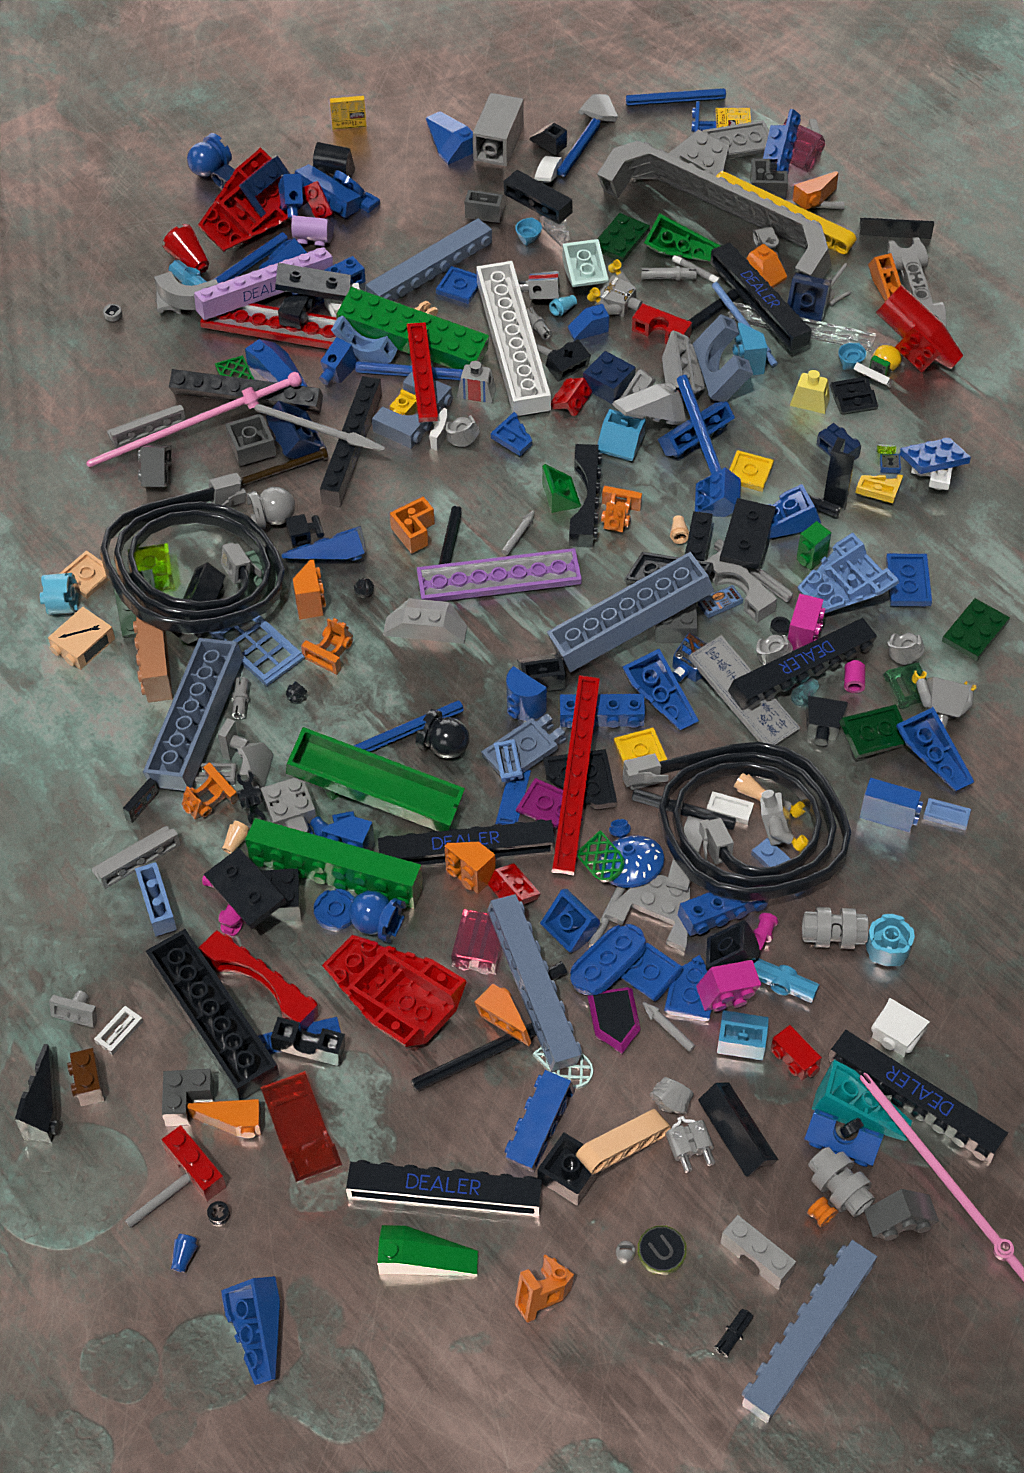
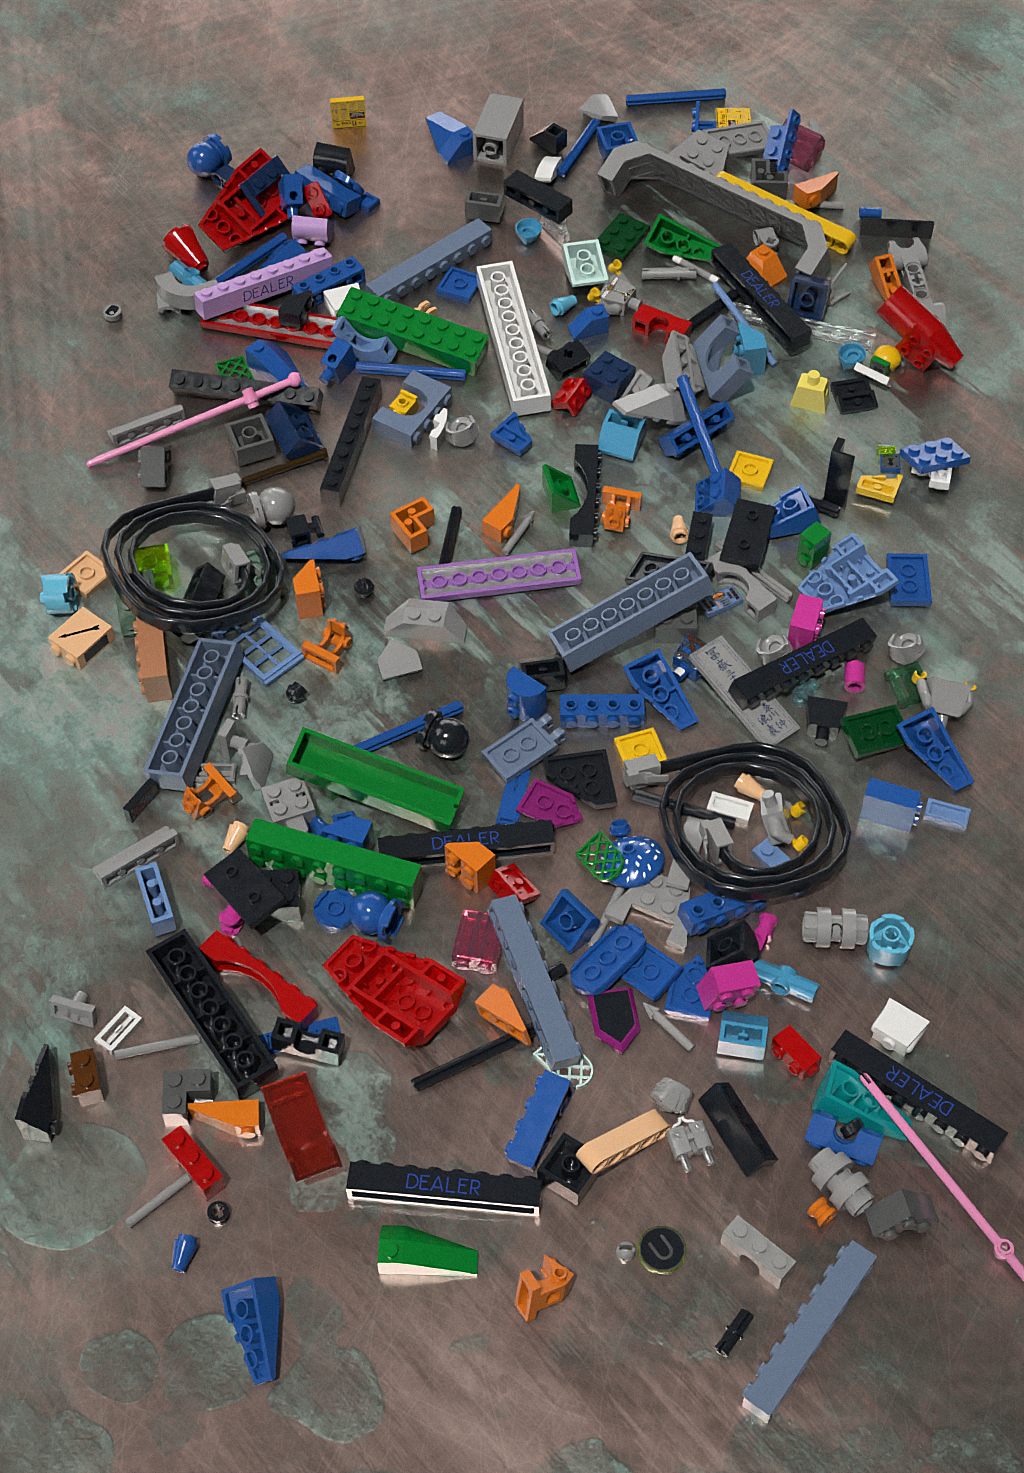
(156, 1046): none -> light grey bar
(250, 797): black pin -> none
(312, 282): plate -> none
(352, 438): light grey piece -> none
(398, 661): none -> light grey slope
(422, 372): red plate -> none
(476, 383): light grey torso -> none
(501, 519): none -> orange slope
(511, 774): medium blue tile -> none
(547, 287): light grey torso -> none
(576, 775): red plate -> none
(614, 136): none -> blue brick
(780, 626): black tile -> none
(828, 437): dark blue brick -> none
(865, 212): none -> blue pin
(975, 629): dark green plate -> none

